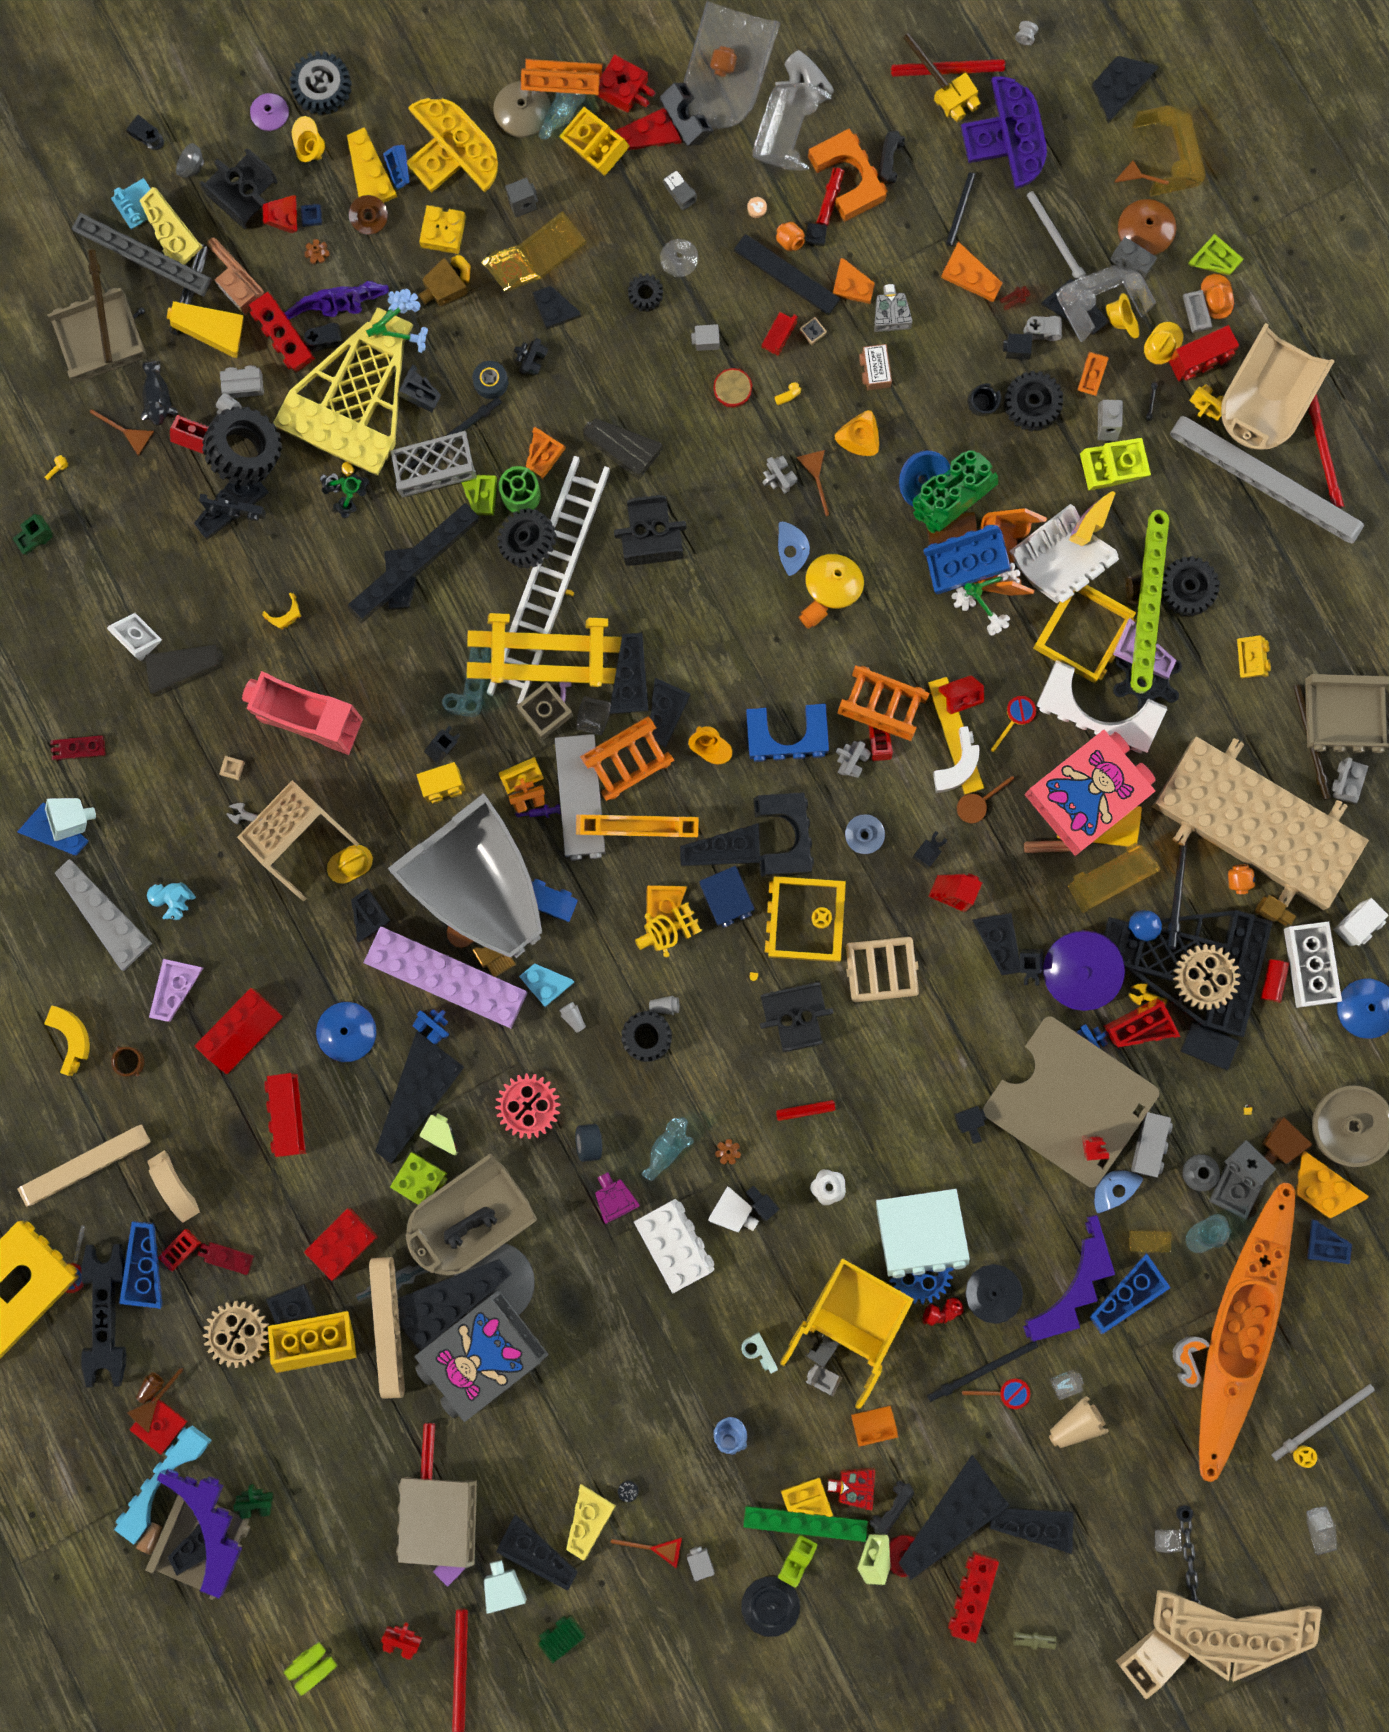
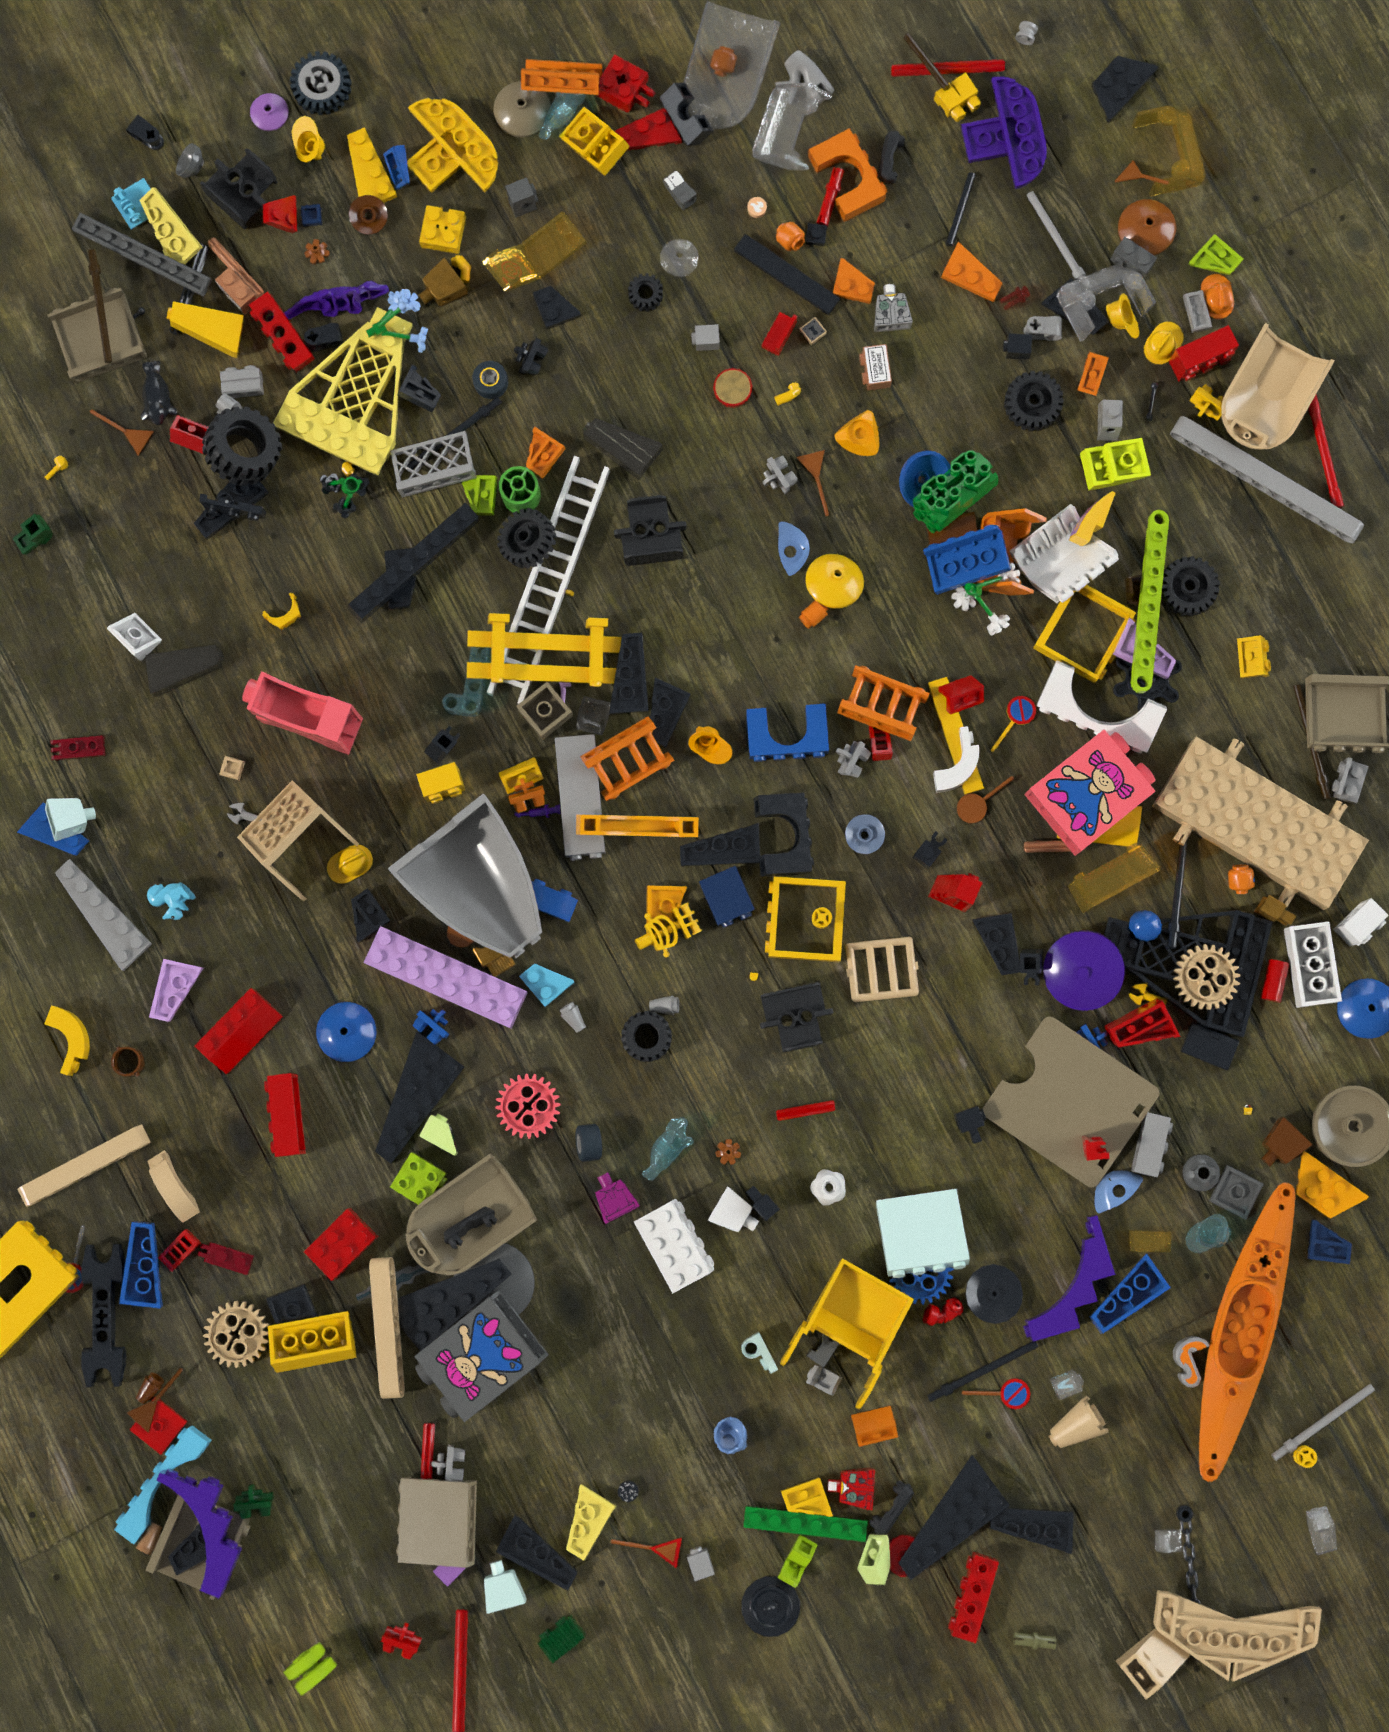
(453, 1454): none -> light grey hips
(983, 400): black helmet -> none
(1259, 1168): dark grey brick -> none

